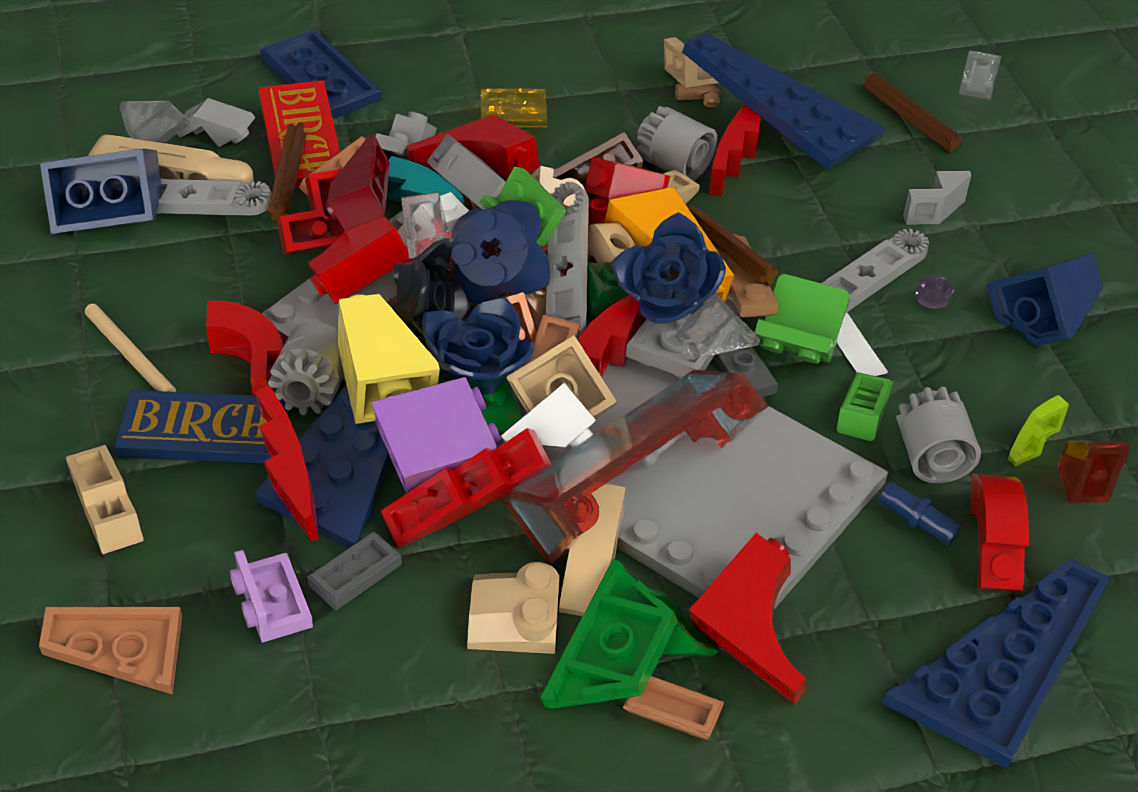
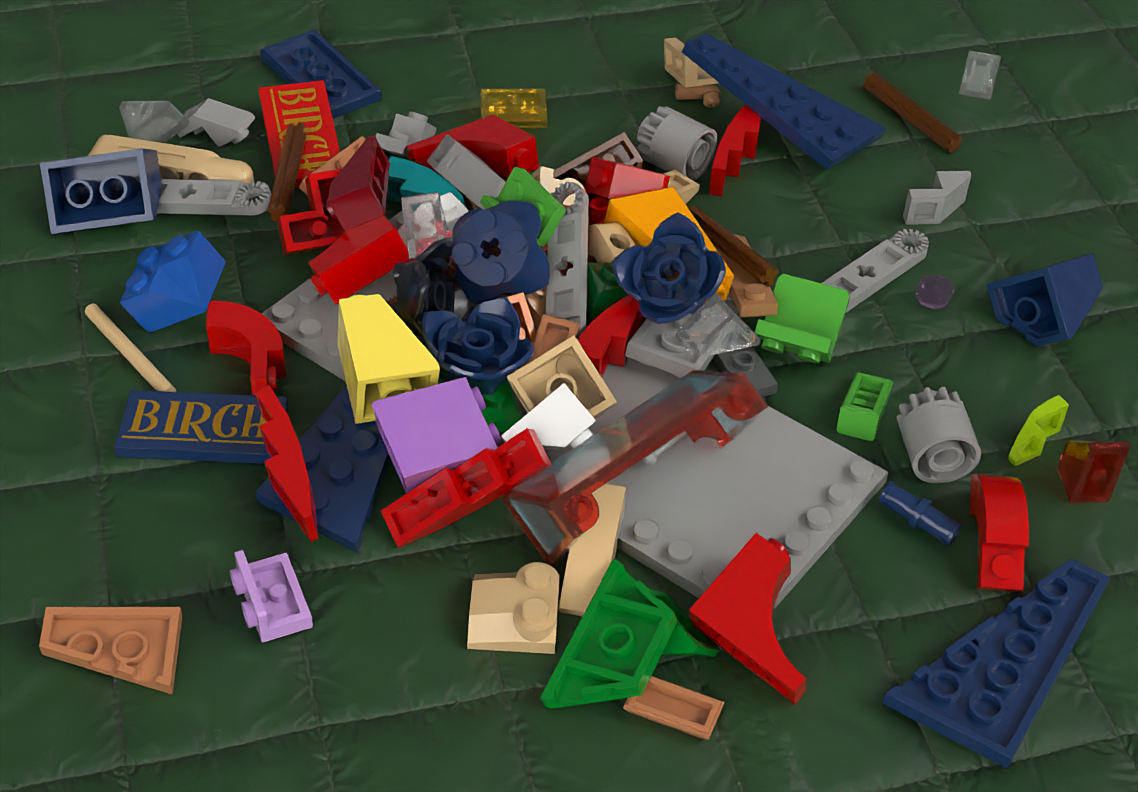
(104, 499): tan slope -> none
(173, 281): none -> blue slope
(308, 368): light grey gear -> none
(354, 570): dark grey plate -> none
(858, 350): white sticker -> none

